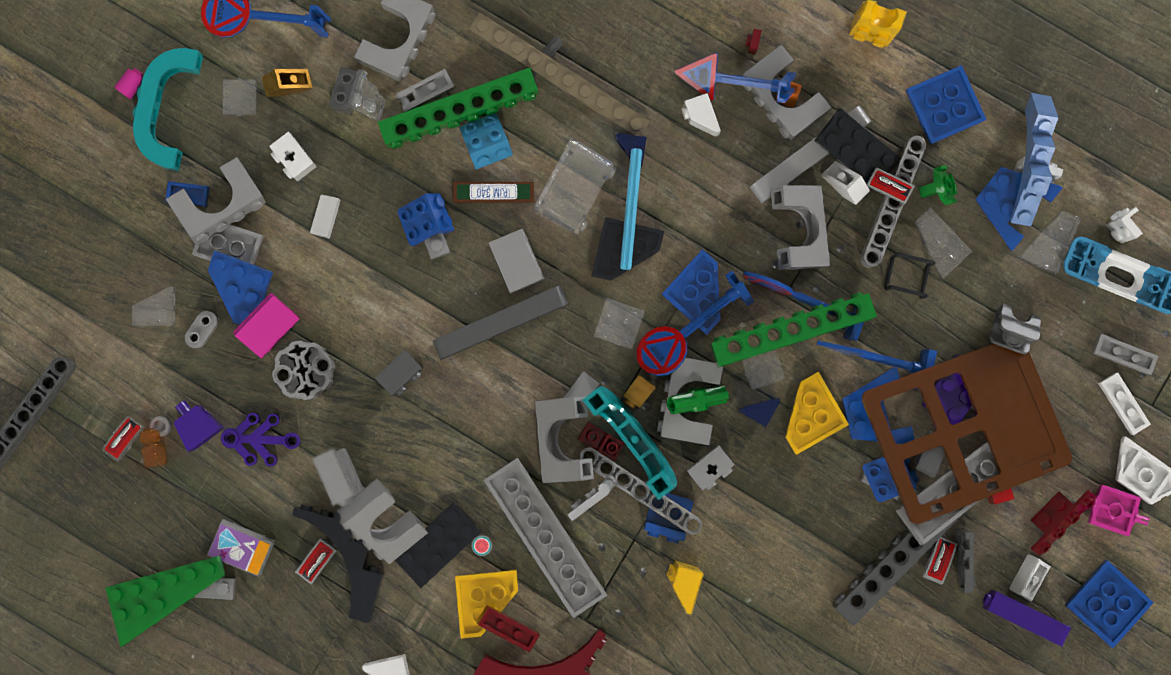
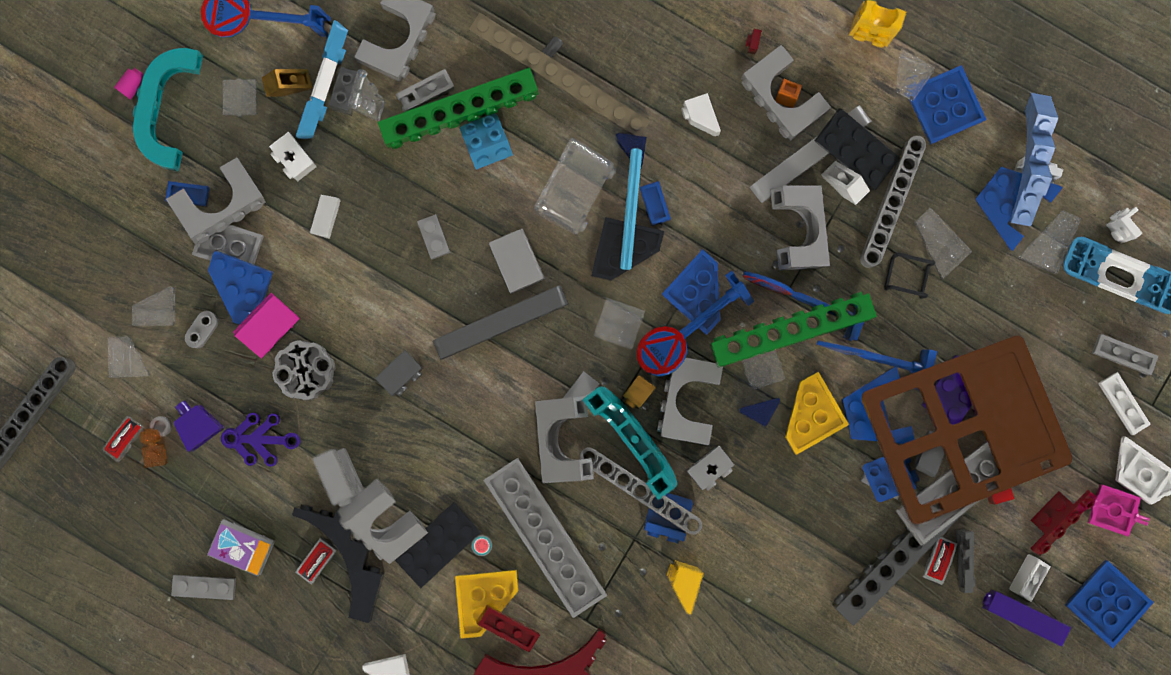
(124, 359): none -> clear wing
(149, 599): green wing -> none
(332, 55): none -> dark azure piece
(425, 218): blue bracket -> none
(493, 192): tile -> none
(592, 497): light grey plate -> none
(601, 441): dark red slope -> none
(655, 203): none -> blue tile
(697, 399): green piece -> none
(704, 75): blue piece -> none
(890, 185): slope -> none
(912, 74): none -> clear wing
(943, 185): green tile -> none
(1013, 333): dark grey piece -> none

